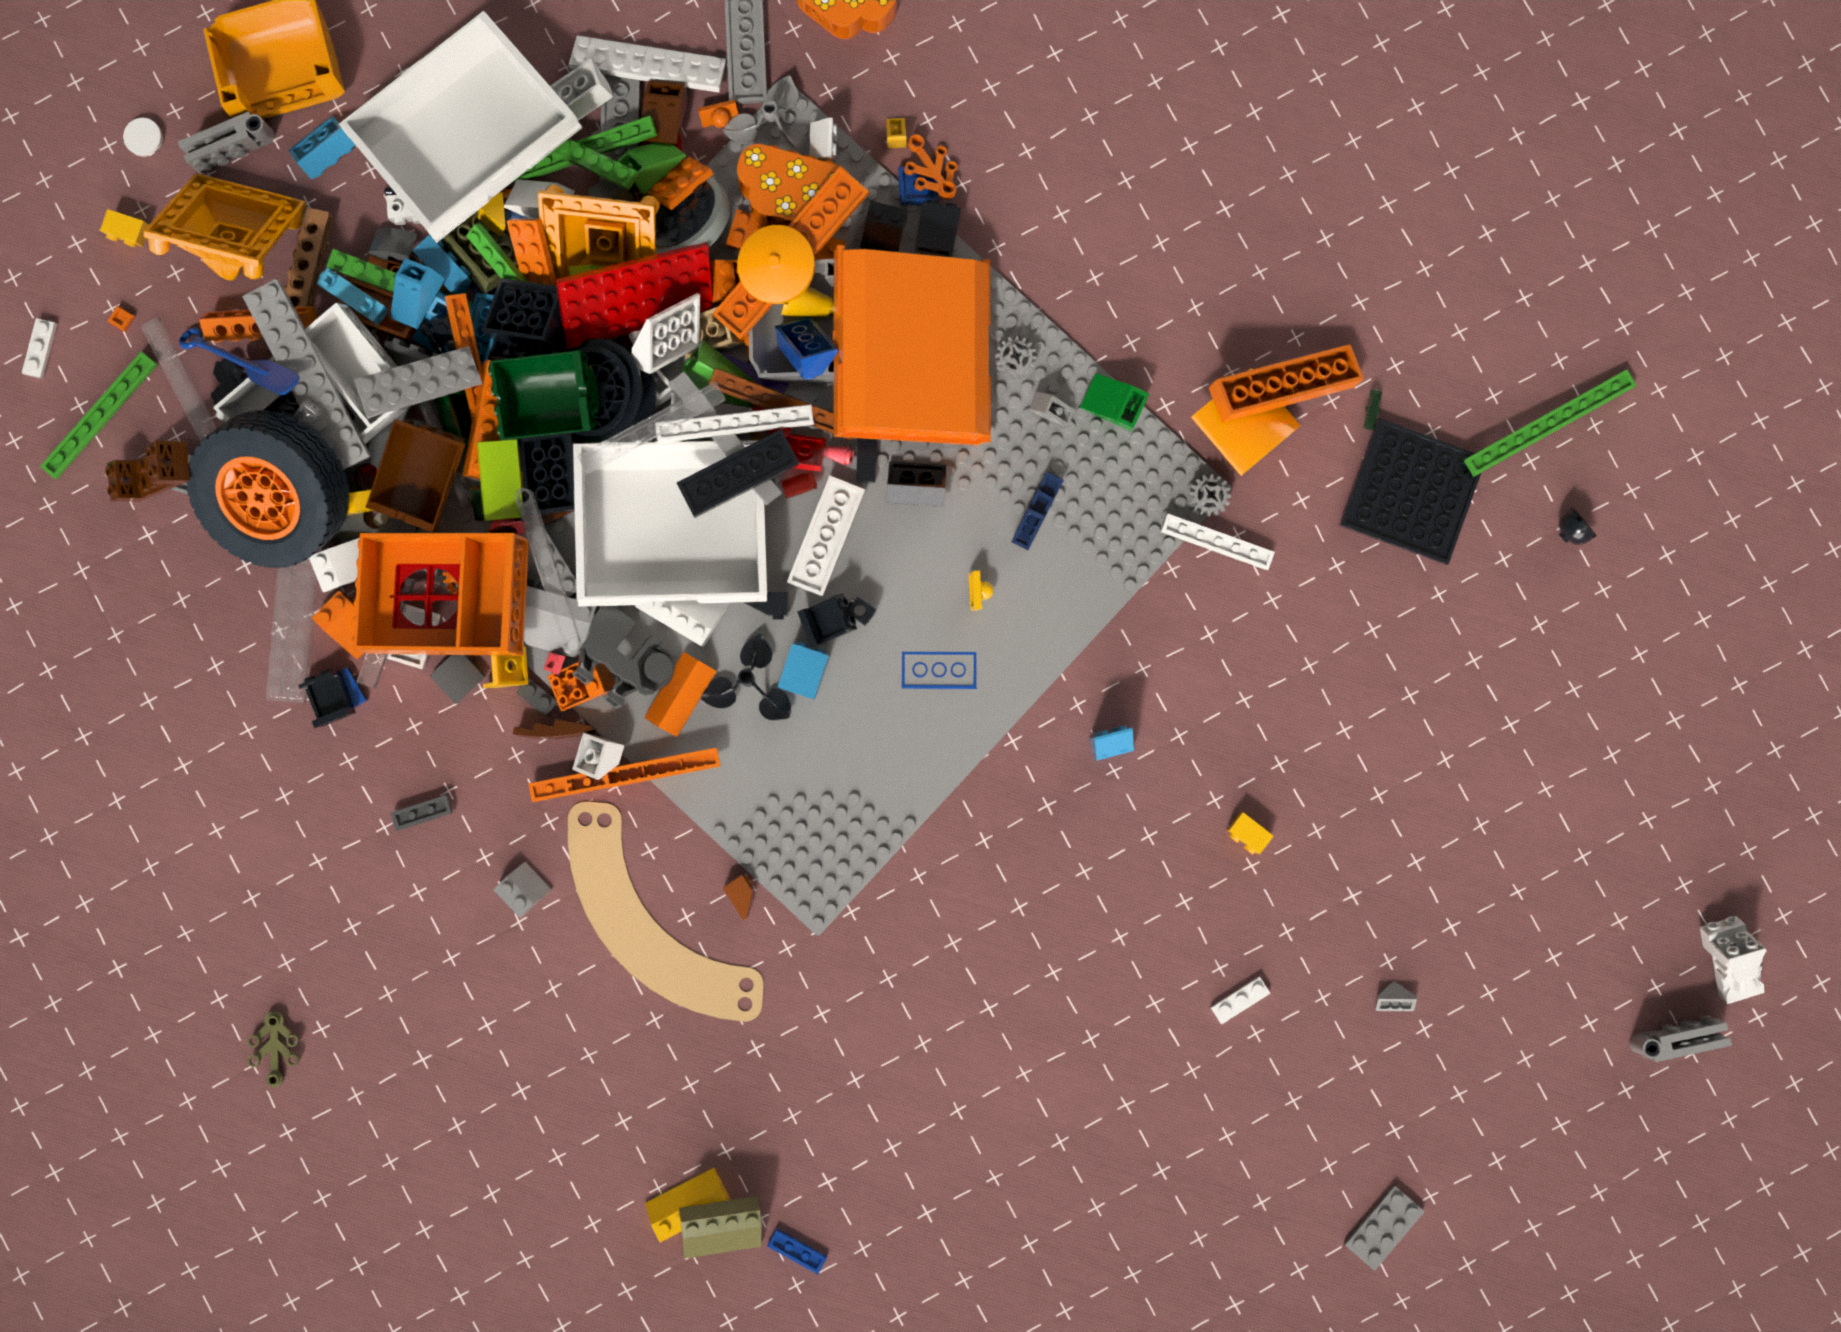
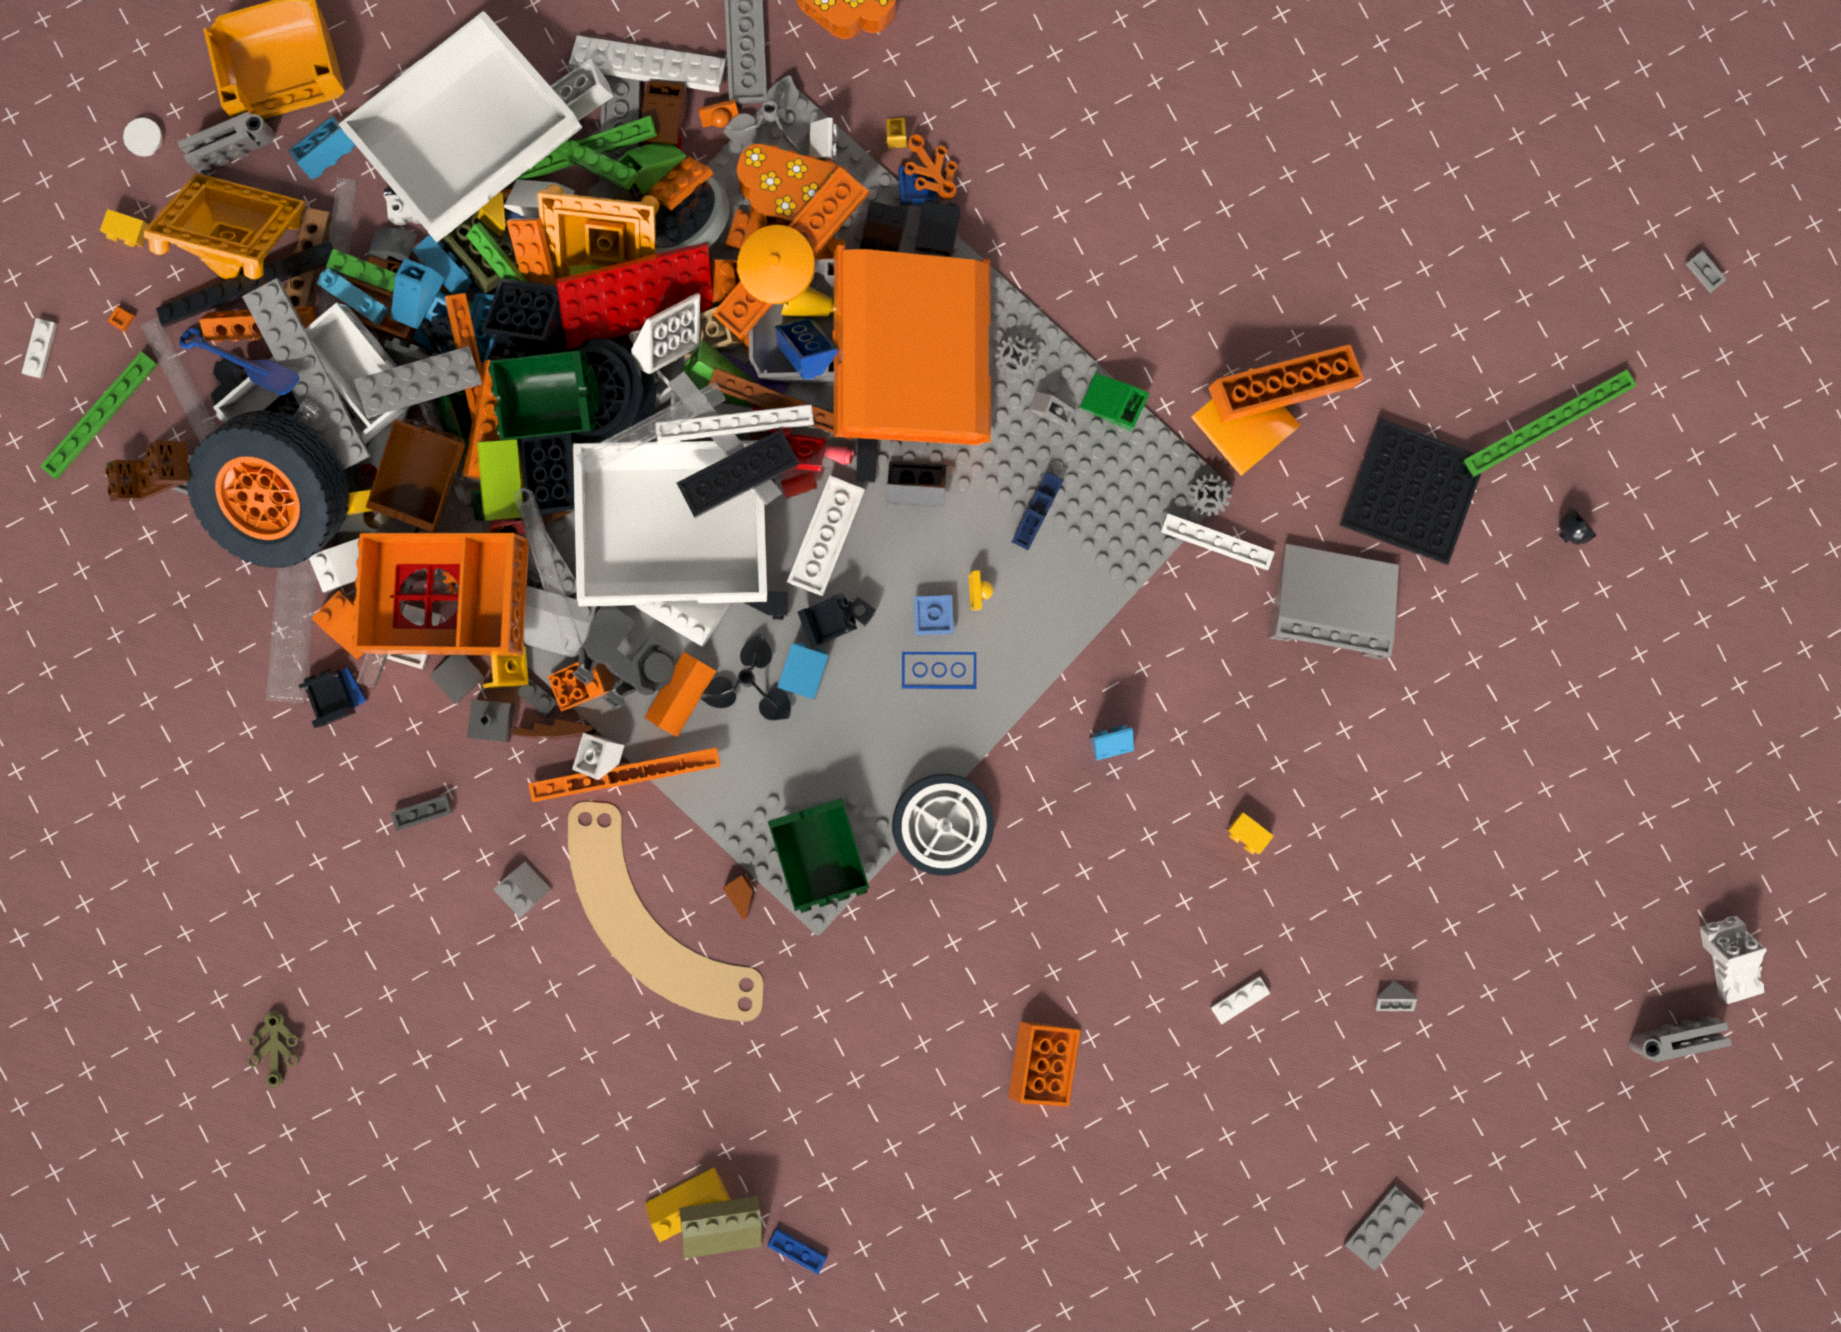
(242, 285): none -> black plate
(340, 229): none -> clear tile
(490, 720): none -> dark grey brick
(554, 662): coral tile -> none
(818, 855): none -> dark green cylinder
(933, 615): none -> medium blue plate
(943, 824): none -> white wheel
(1044, 1064): none -> orange slope
(1335, 601): none -> light grey slope
(1372, 410): clear green pin -> none
(1706, 271): none -> light grey plate

